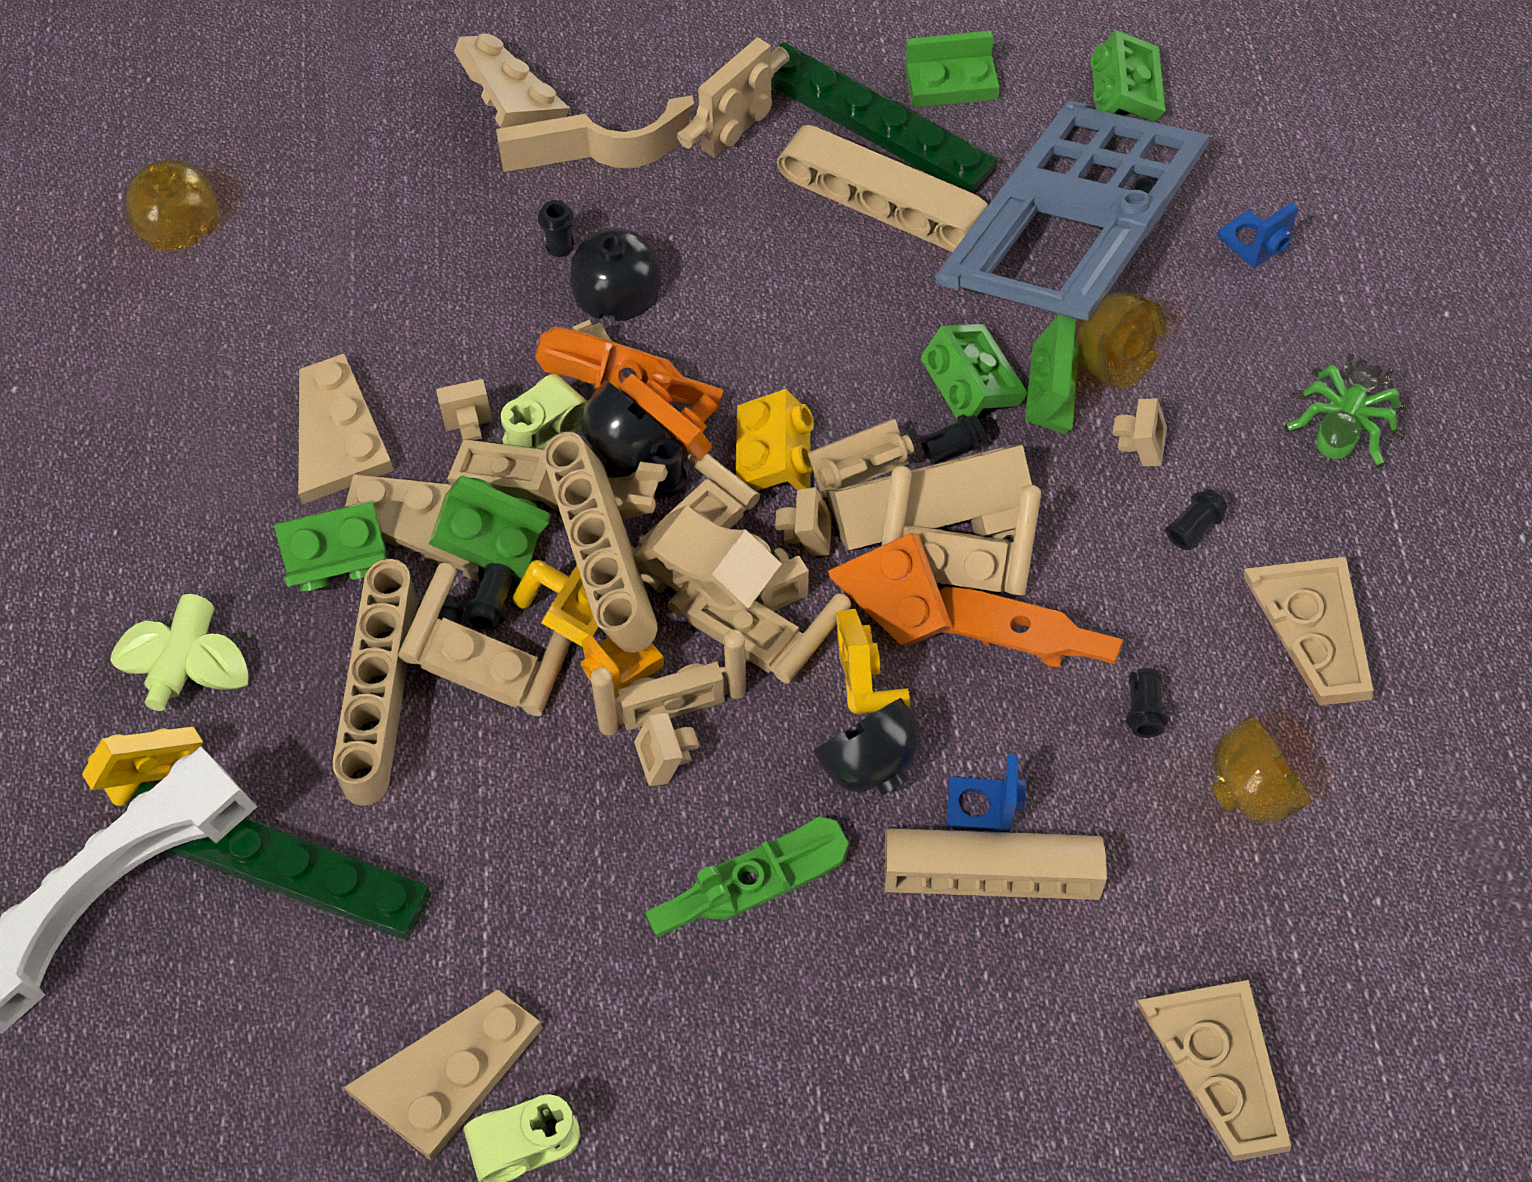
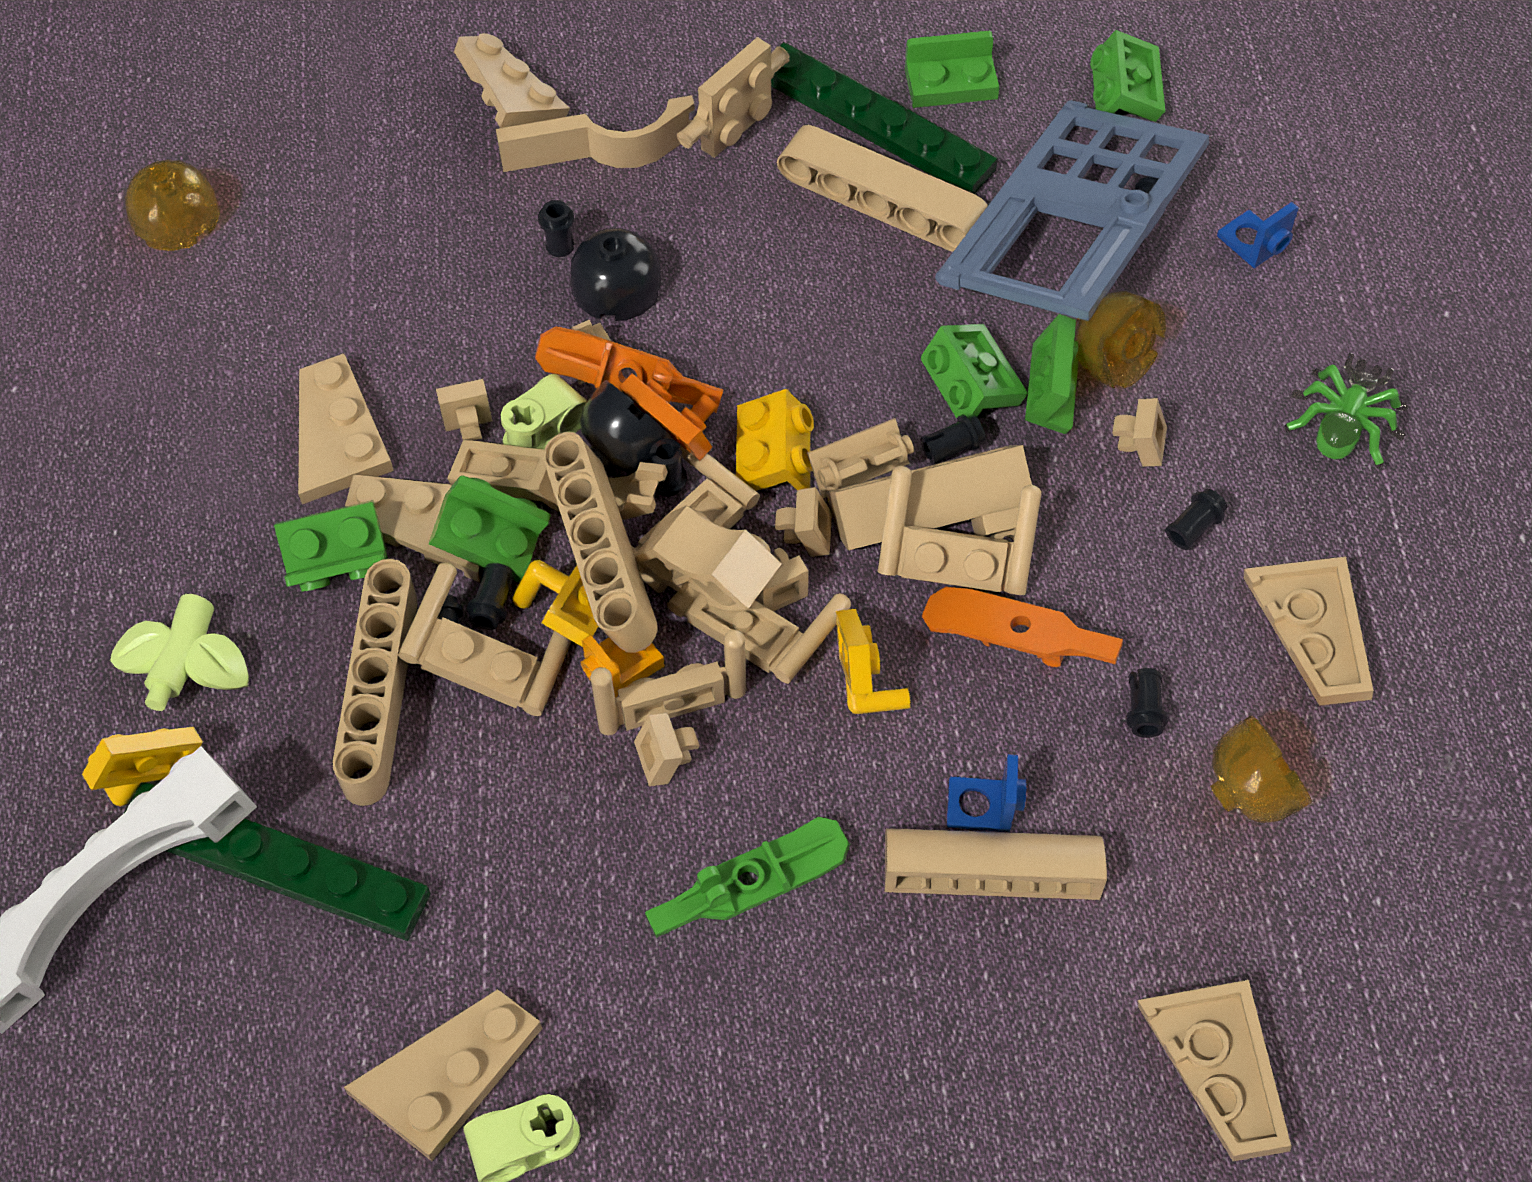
(873, 751): black cylinder -> none
(896, 589): orange wing -> none

